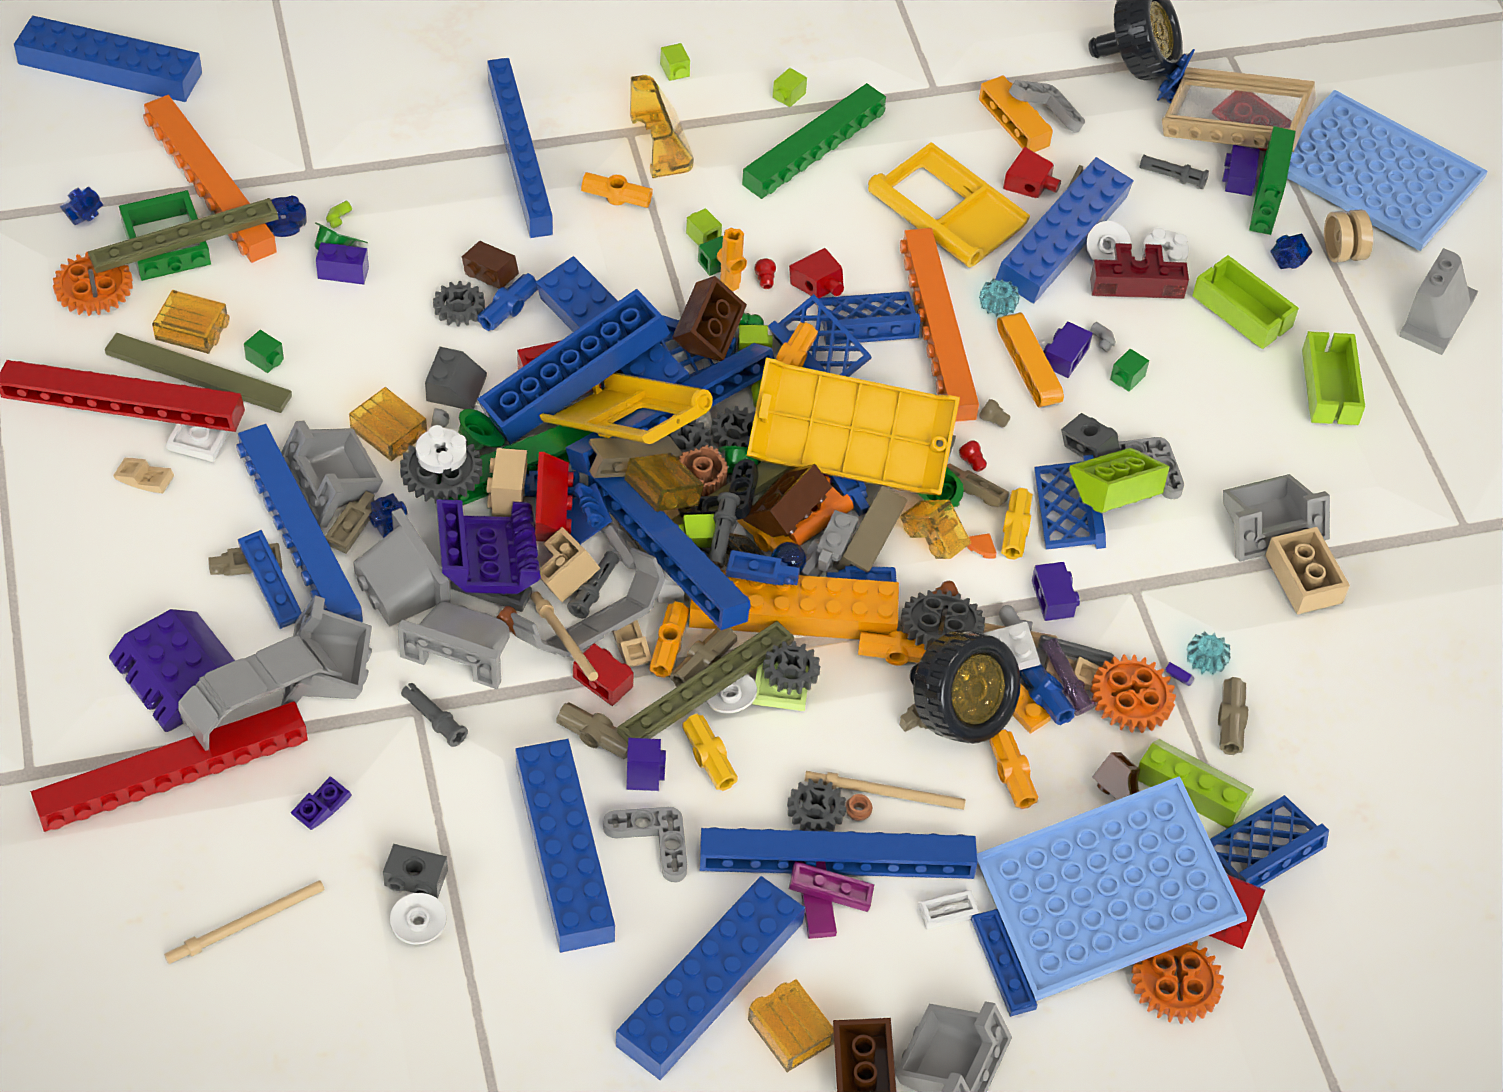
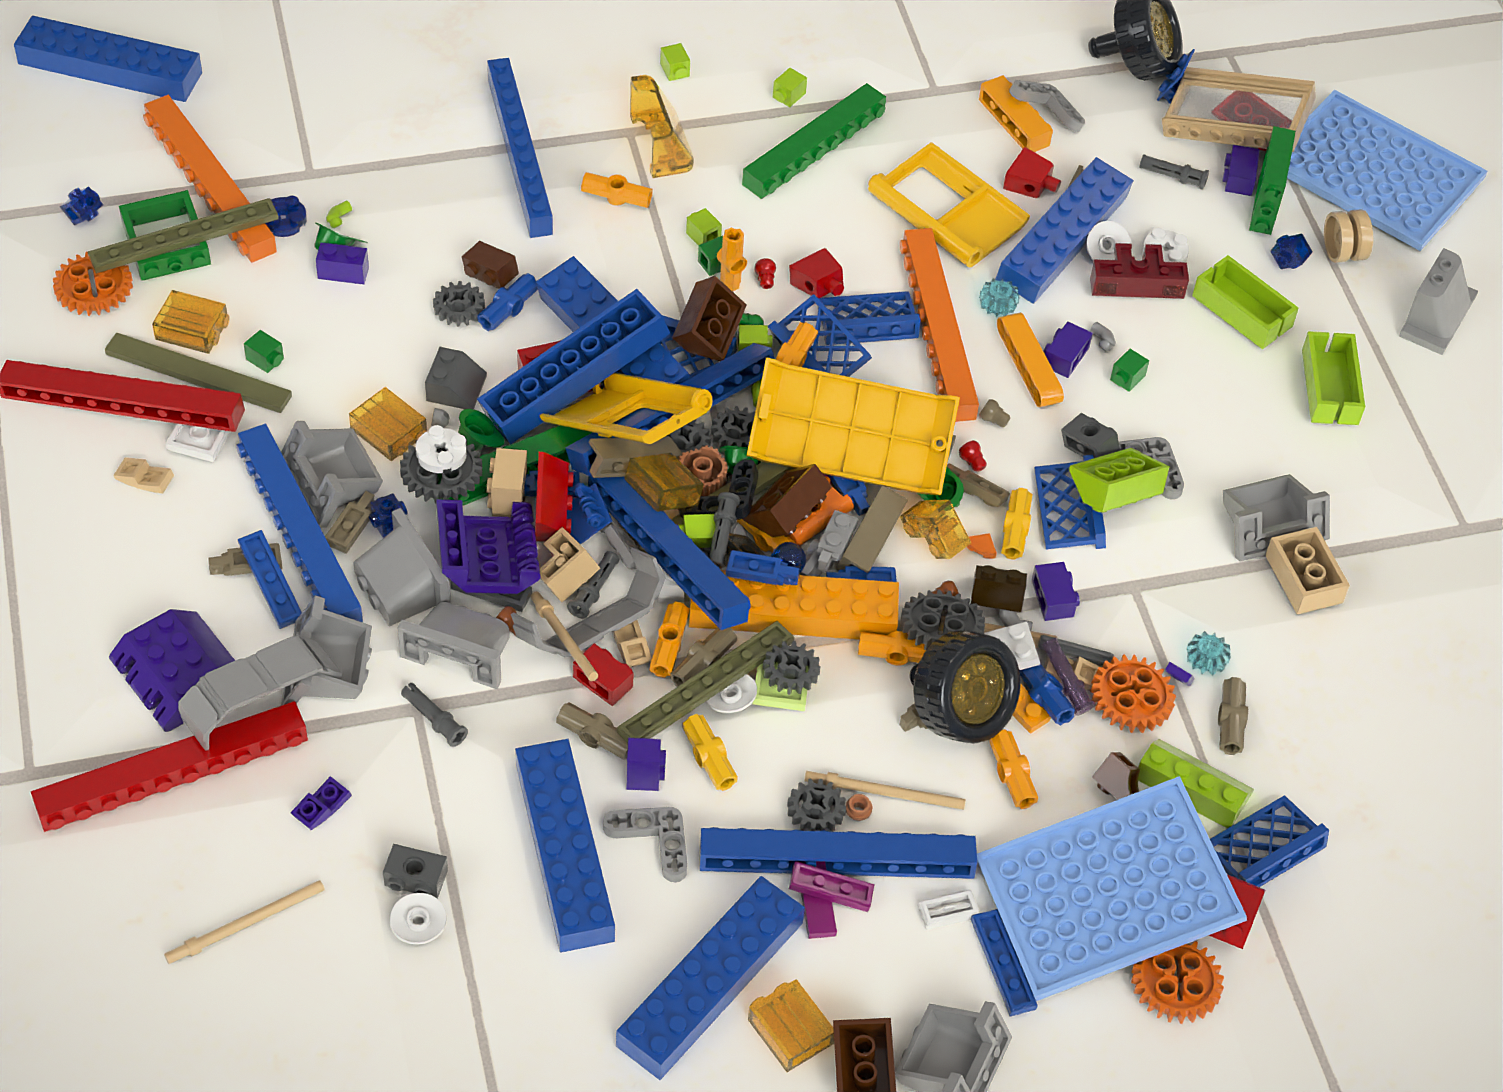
(998, 588): none -> dark brown slope

